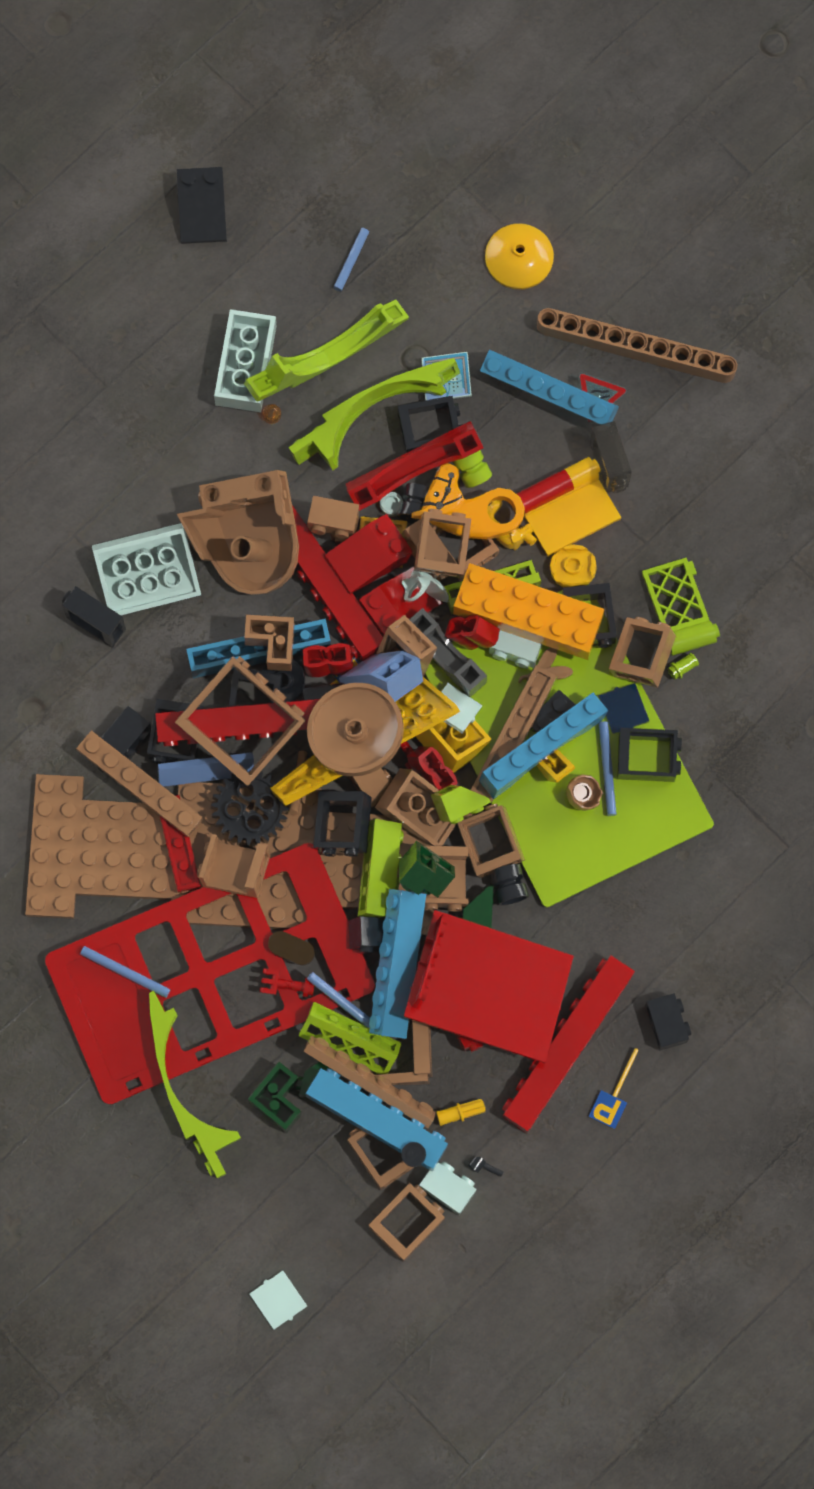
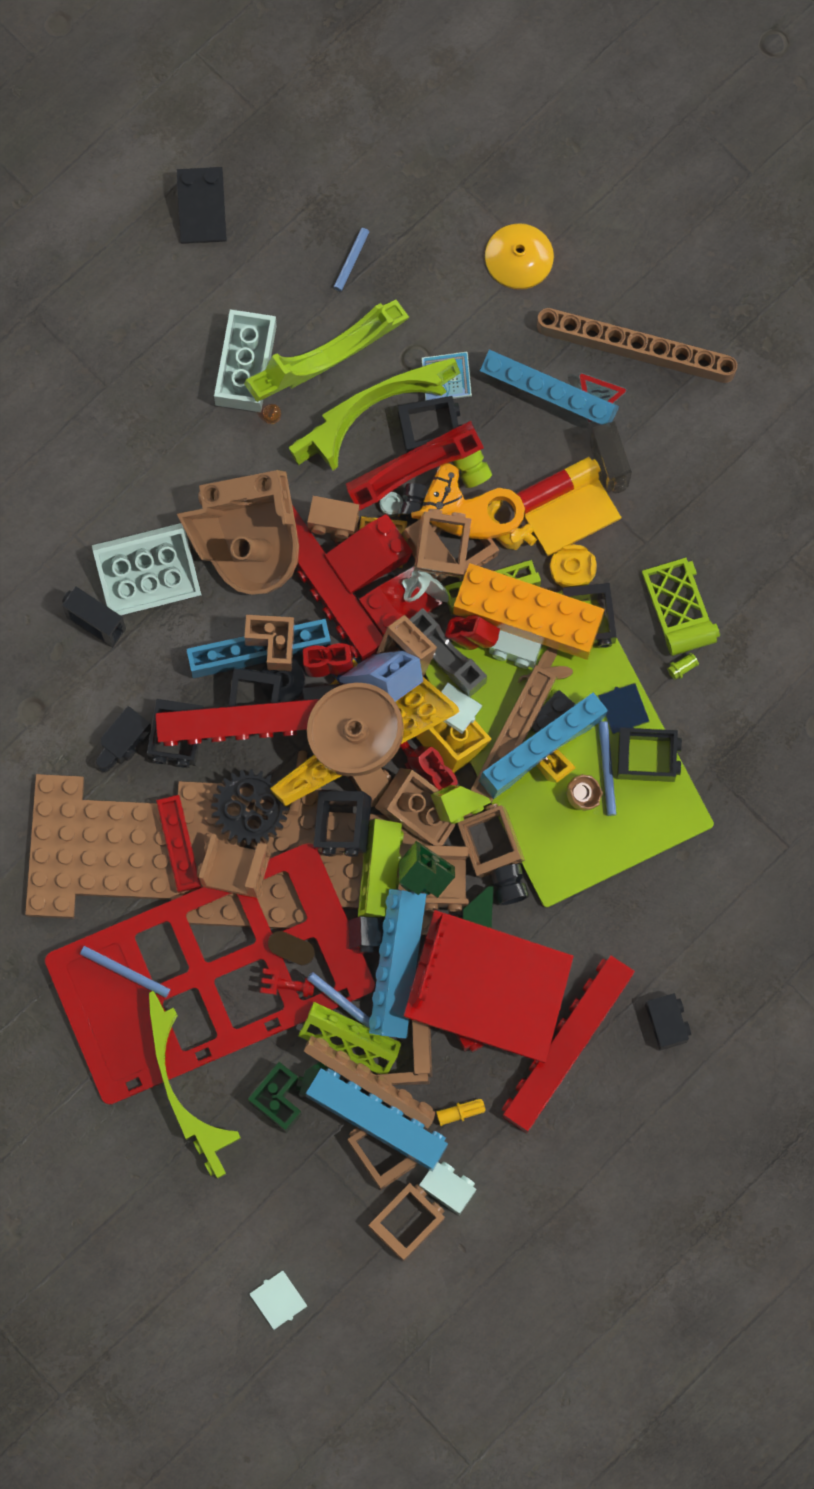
(139, 783): medium nougat plate -> none
(199, 770): medium blue tile -> none
(275, 695): medium nougat window -> none
(413, 1154): black piece -> none
(478, 1163): black hand -> none
(609, 1107): piece -> none
(638, 674): medium nougat window -> none

